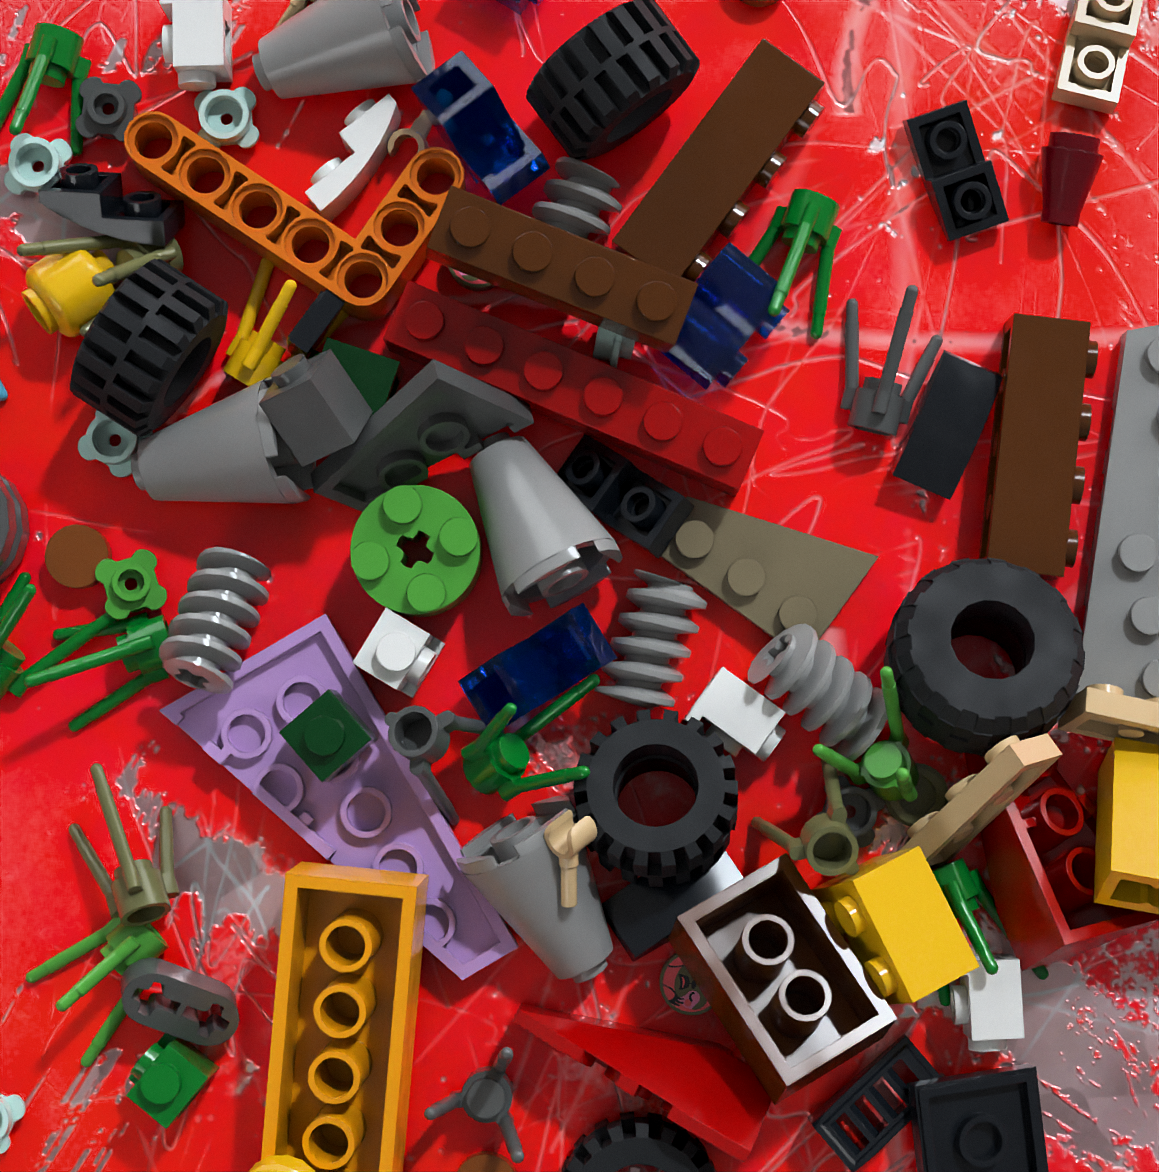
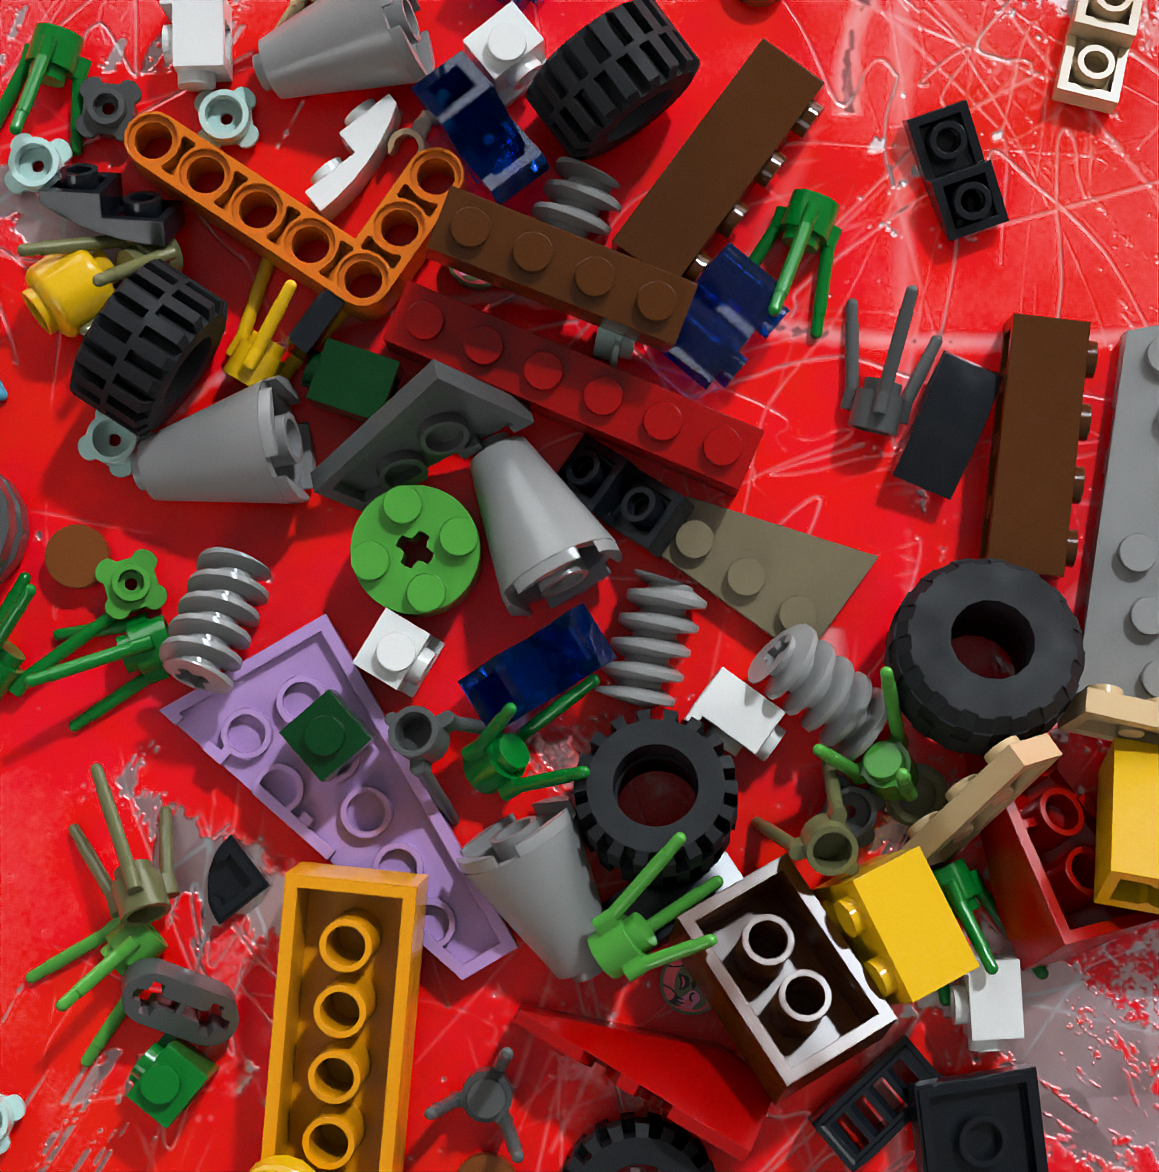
(233, 879): none -> black tile
(315, 406): dark grey brick -> none
(507, 52): none -> white brick
(565, 841): tan hand -> none
(624, 942): none -> bright green plant
(1067, 176): dark red cone -> none

